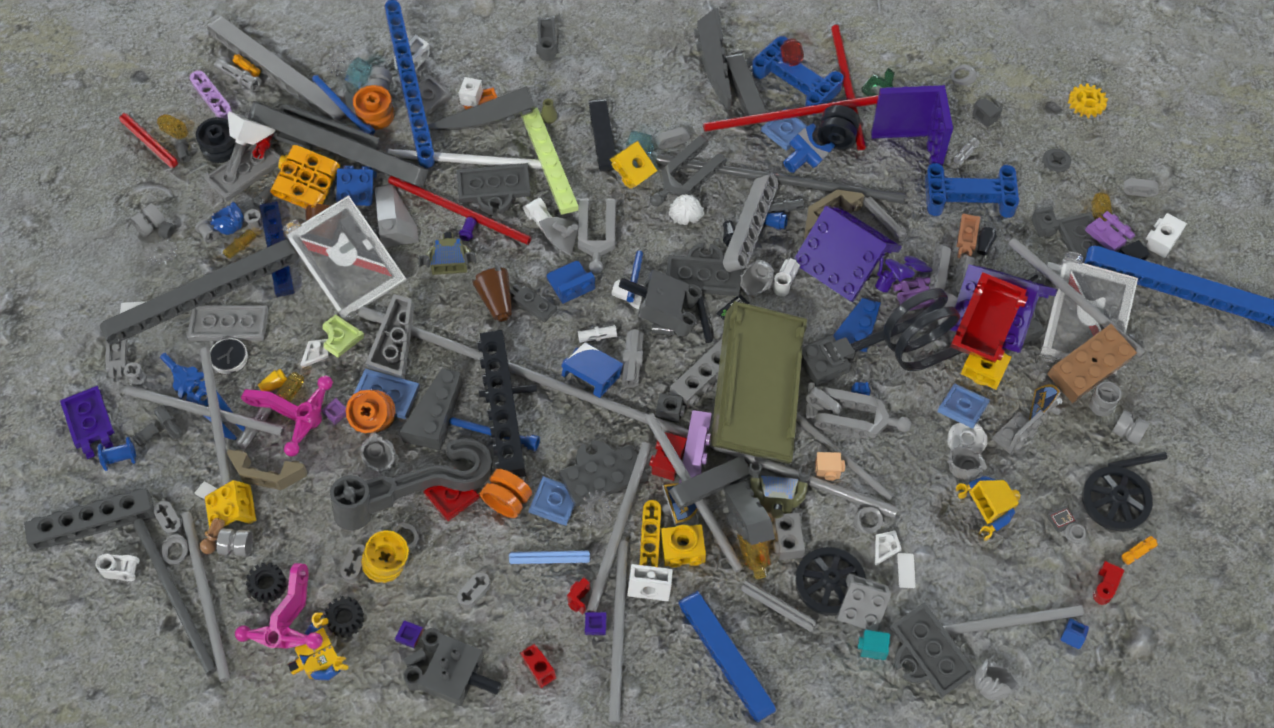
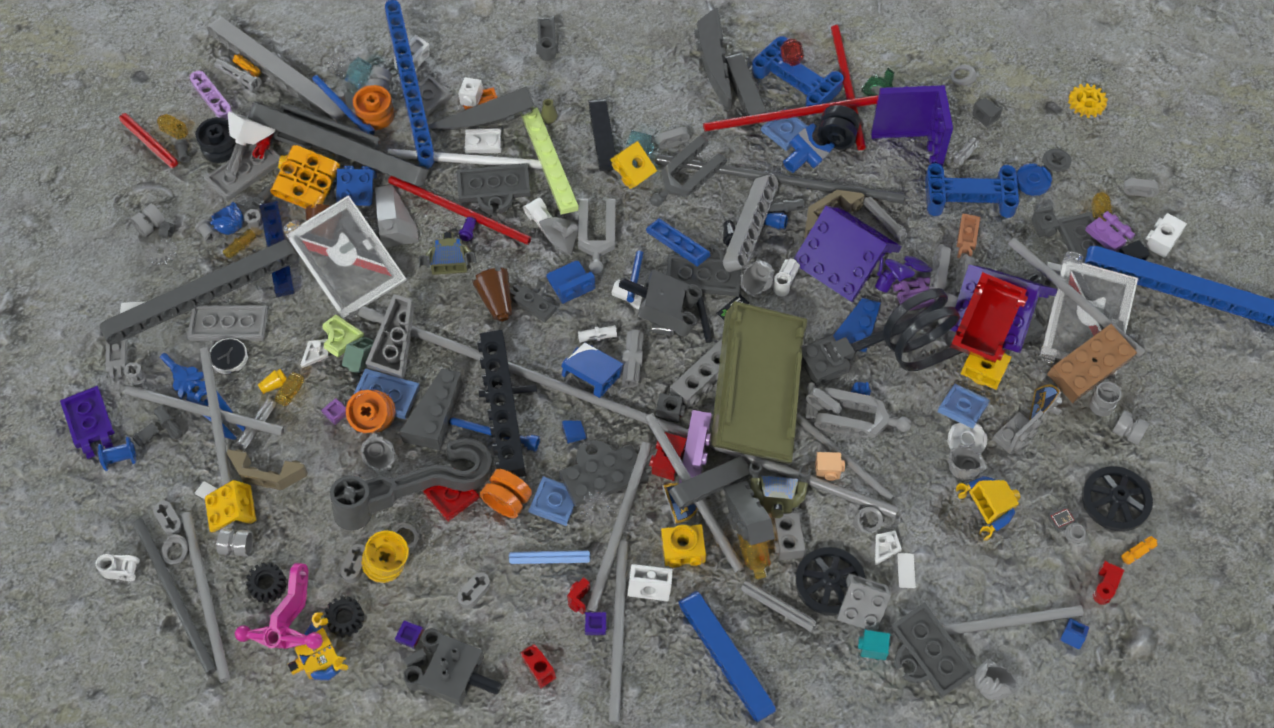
(36, 528): dark grey brick -> none
(208, 544): medium nougat axle -> none
(305, 415): dark pink piece -> none
(357, 354): none -> sand green slope
(483, 141): none -> white plate
(573, 431): none -> blue slope
(653, 538): yellow beam -> none
(678, 242): none -> blue tile
(686, 210): white hair -> none
(986, 239): black cone -> none
(1033, 179): none -> blue tile
(1139, 460): black bar -> none

